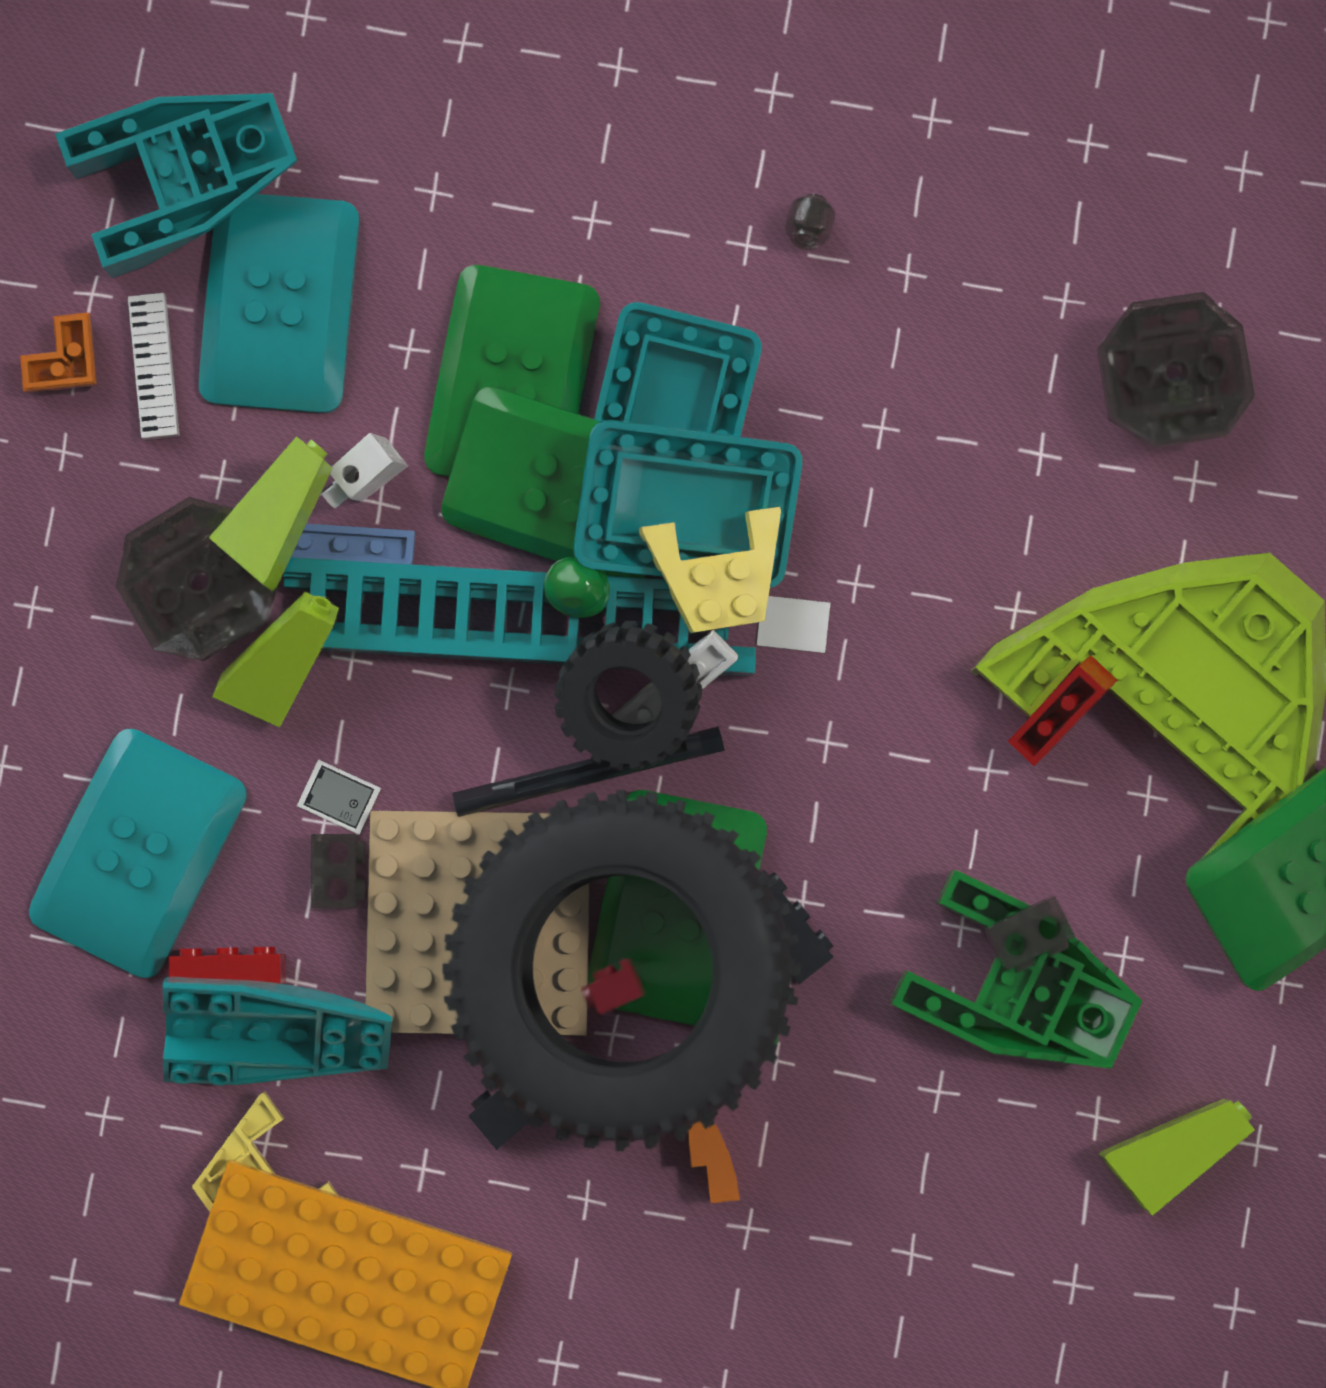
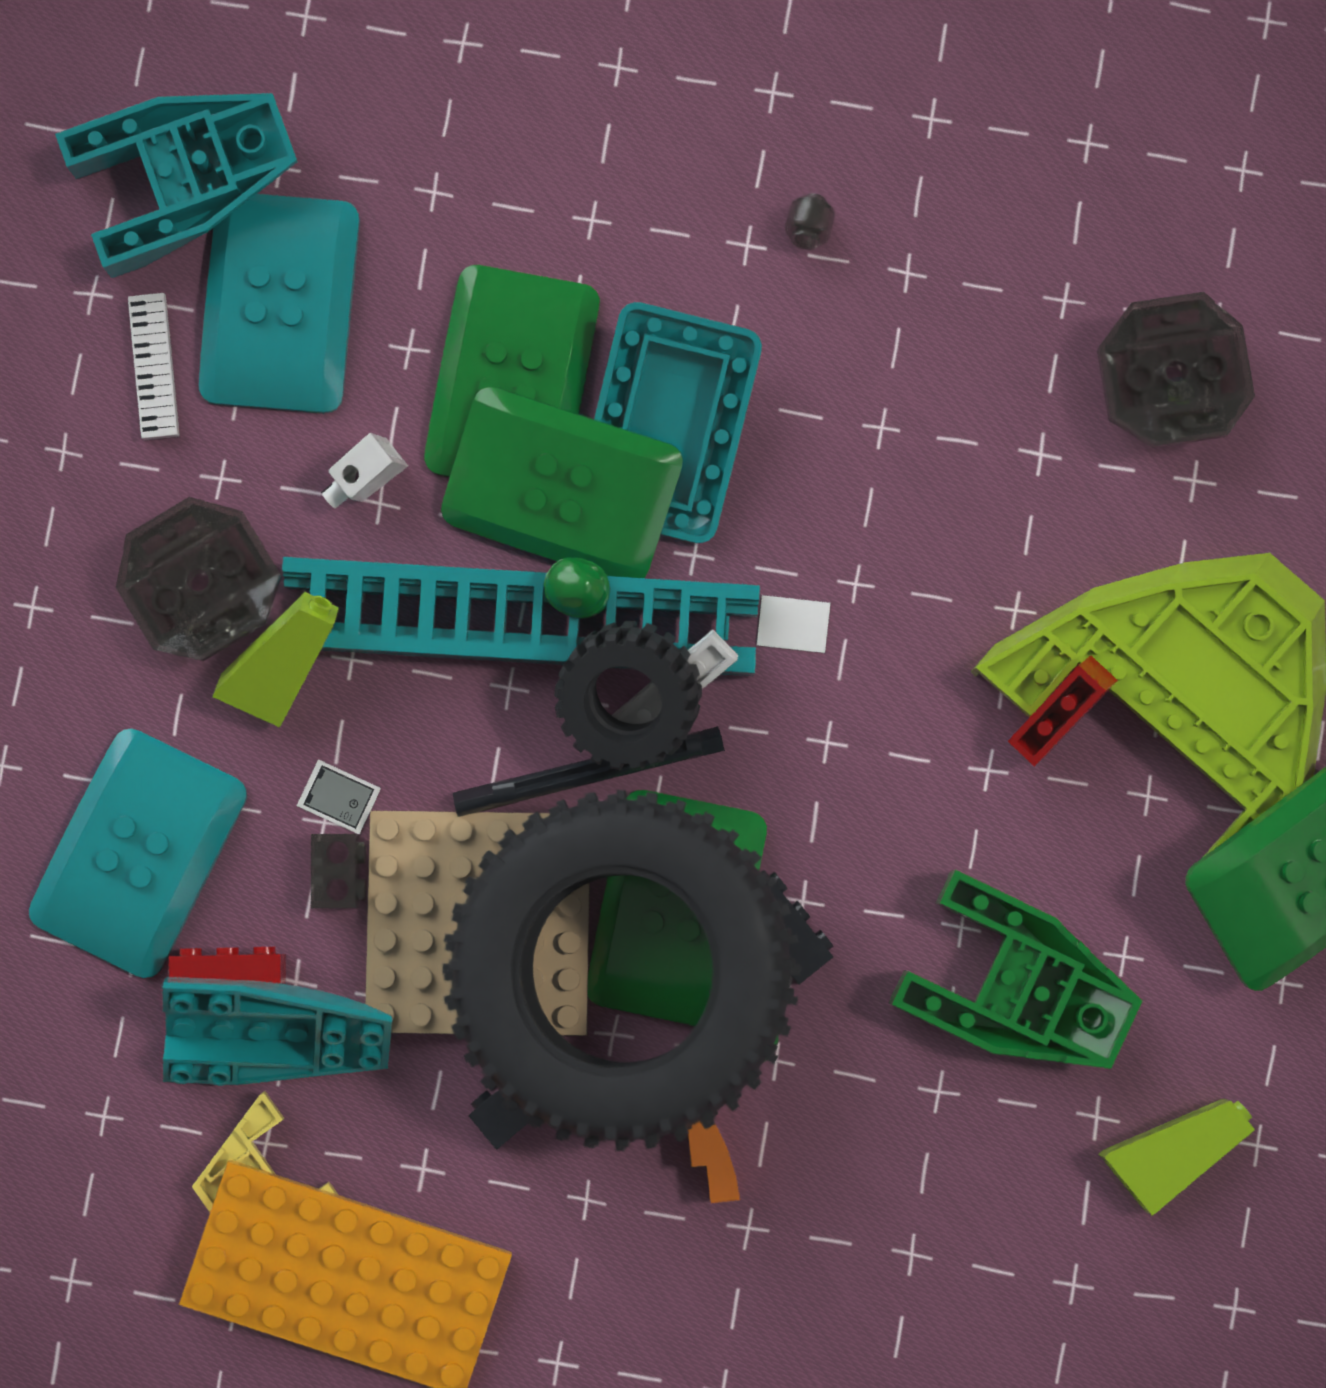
(71, 363): orange brick -> none
(274, 512): lime slope -> none
(356, 544): medium blue plate -> none
(613, 987): dark red brick -> none
(681, 476): teal wedge -> none
(719, 588): light yellow wing -> none
(1026, 924): clear smoke brick -> none

